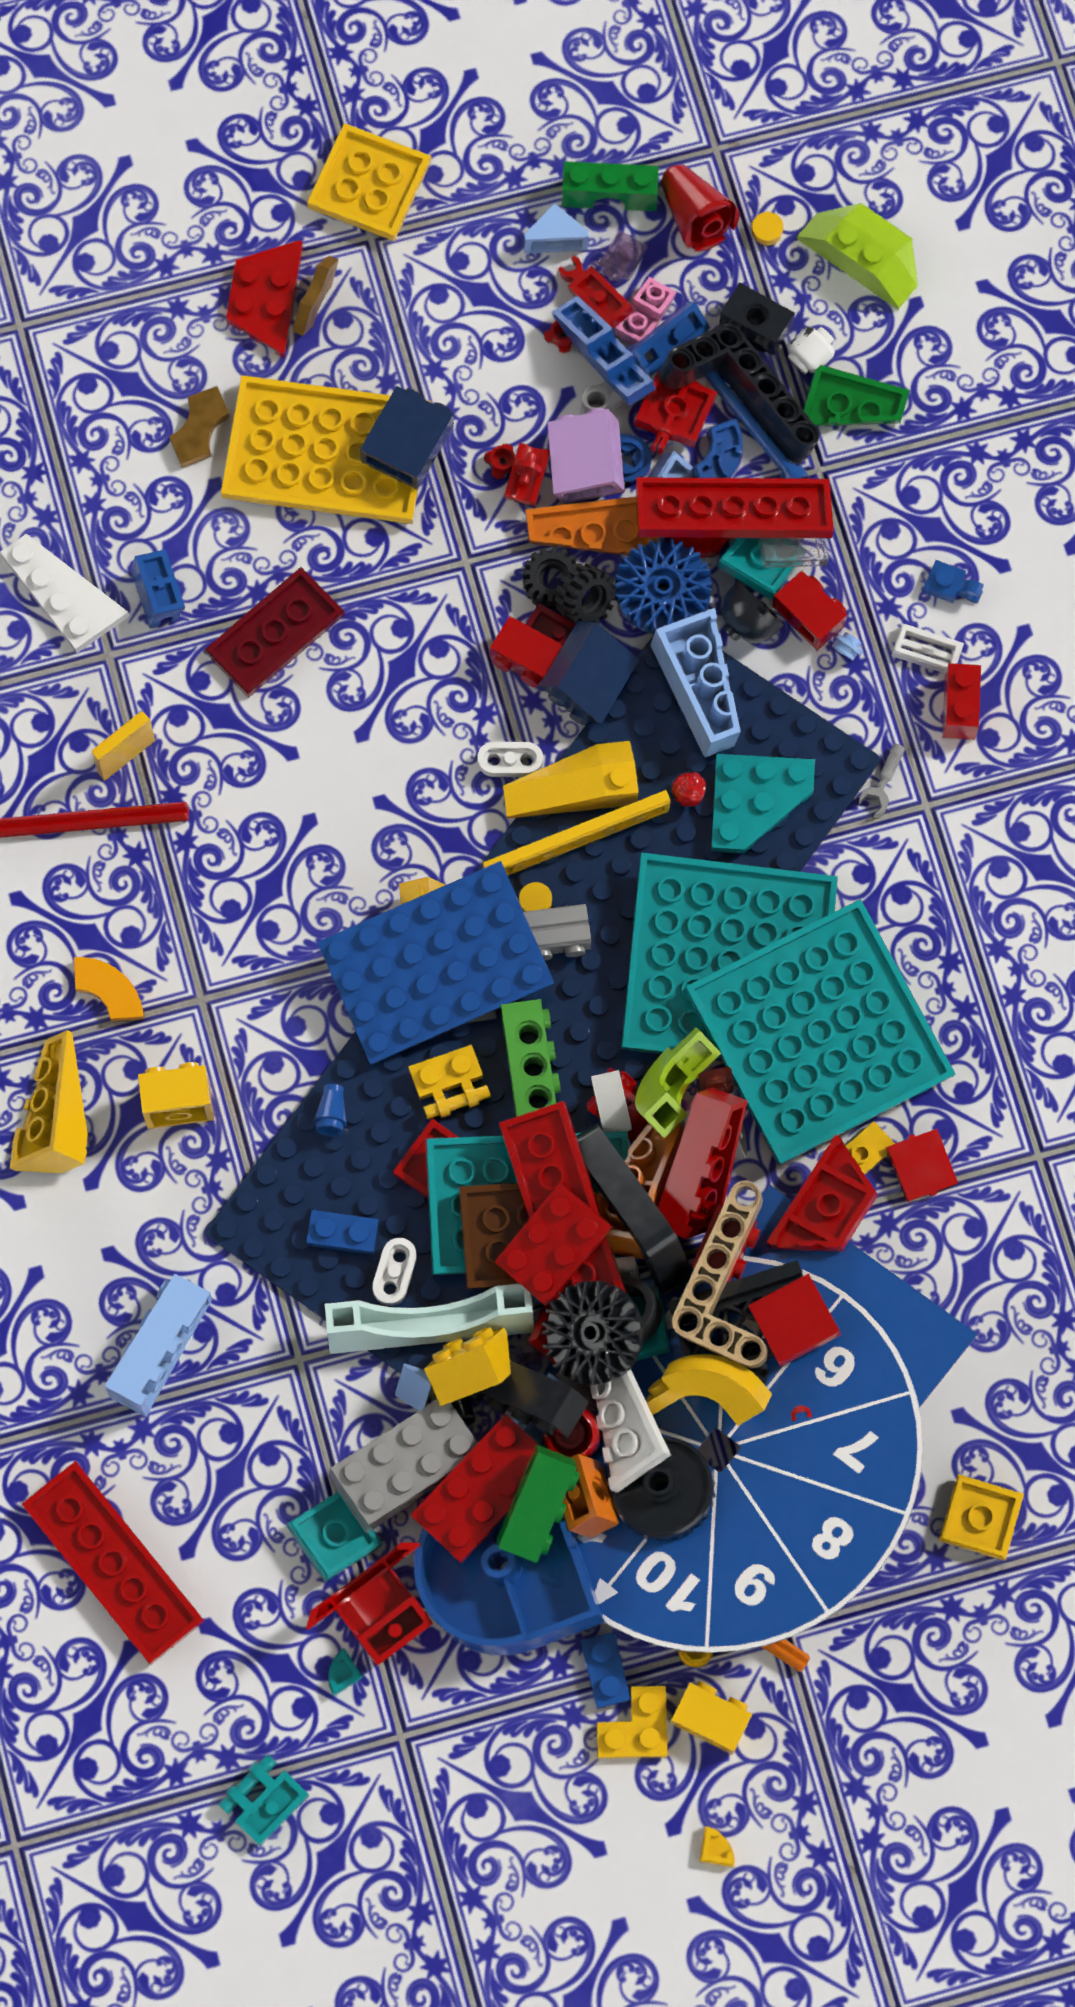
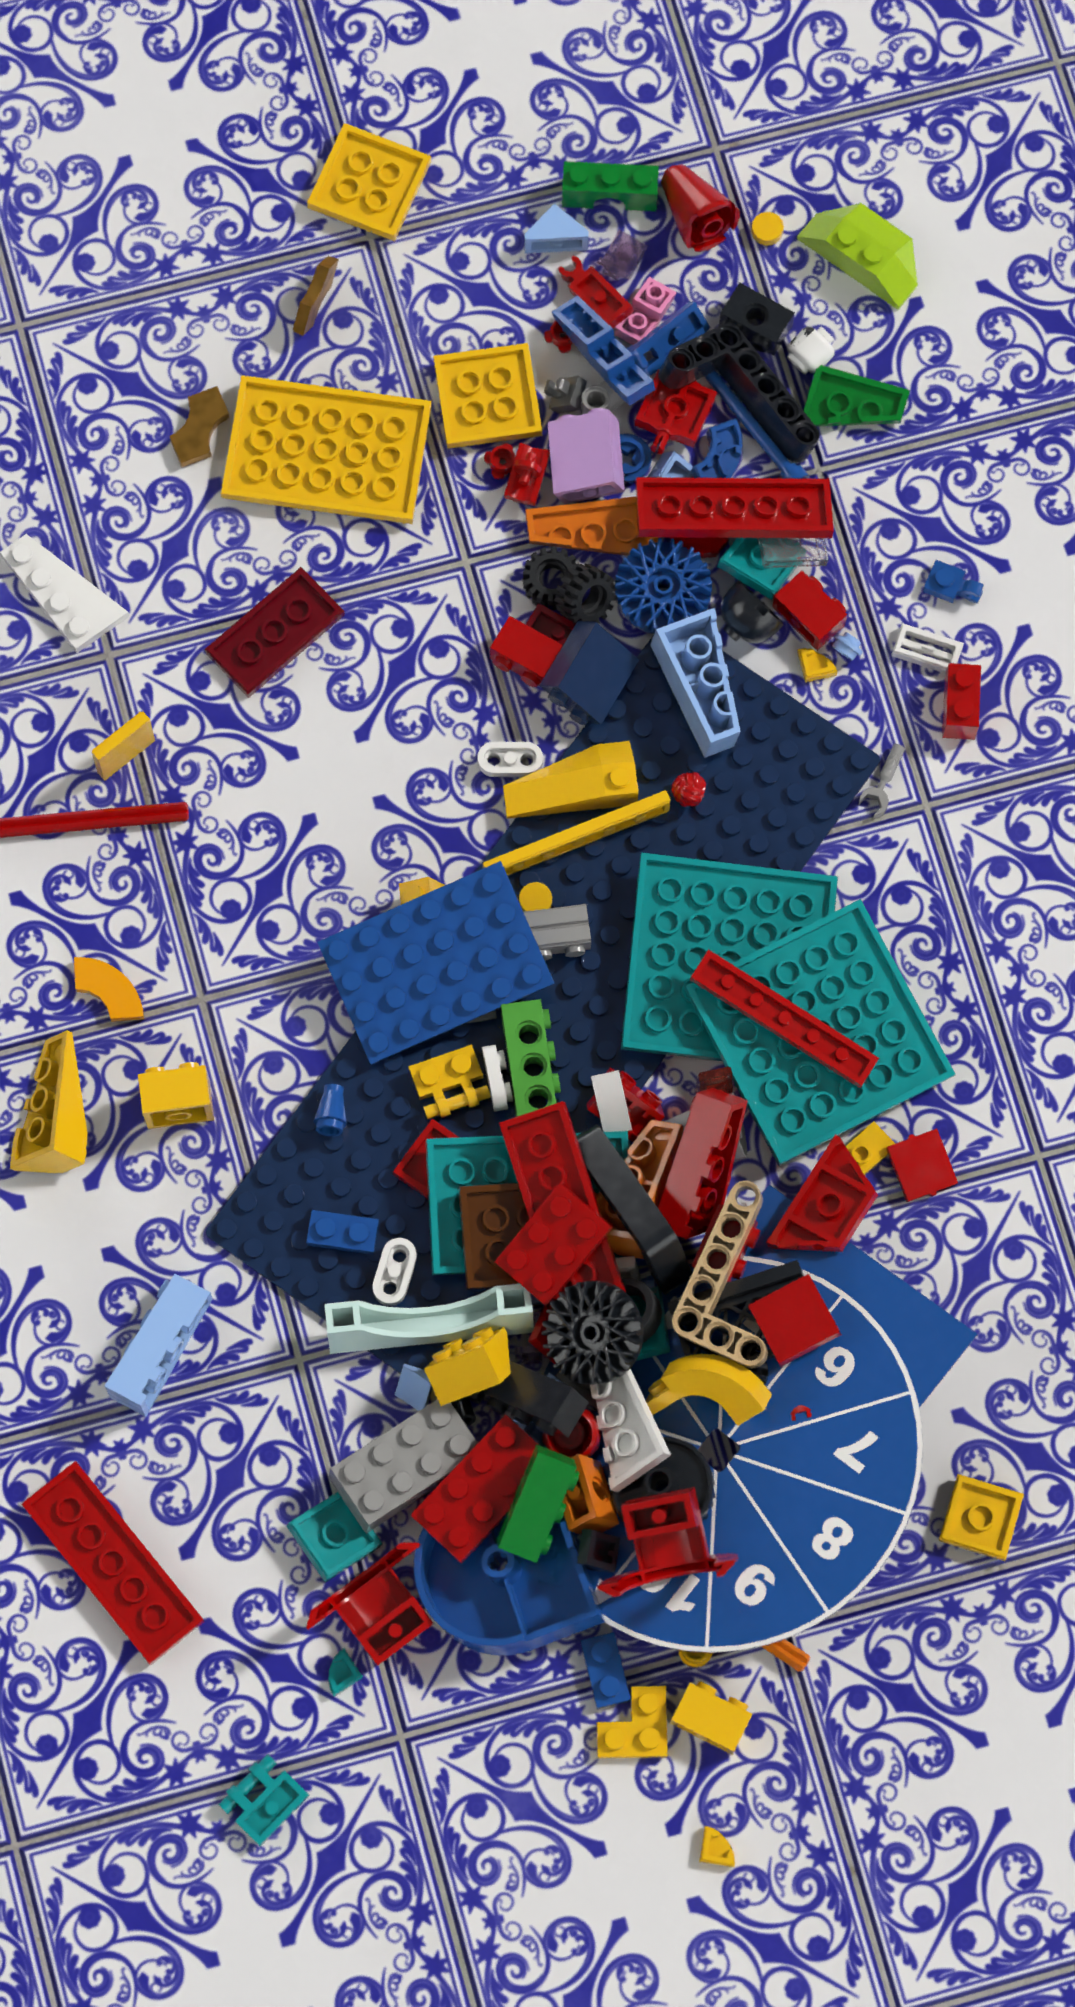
(157, 587): blue hinge -> none
(265, 295): red wing -> none
(407, 437): dark blue brick -> none
(487, 395): none -> yellow plate
(494, 1064): none -> white plate
(565, 393): none -> dark grey tile
(598, 1551): none -> black bracket
(666, 1541): none -> red piece
(669, 1077): lime arch -> none
(755, 796): teal plate -> none
(784, 1018): none -> red plate
(815, 665): none -> yellow tile

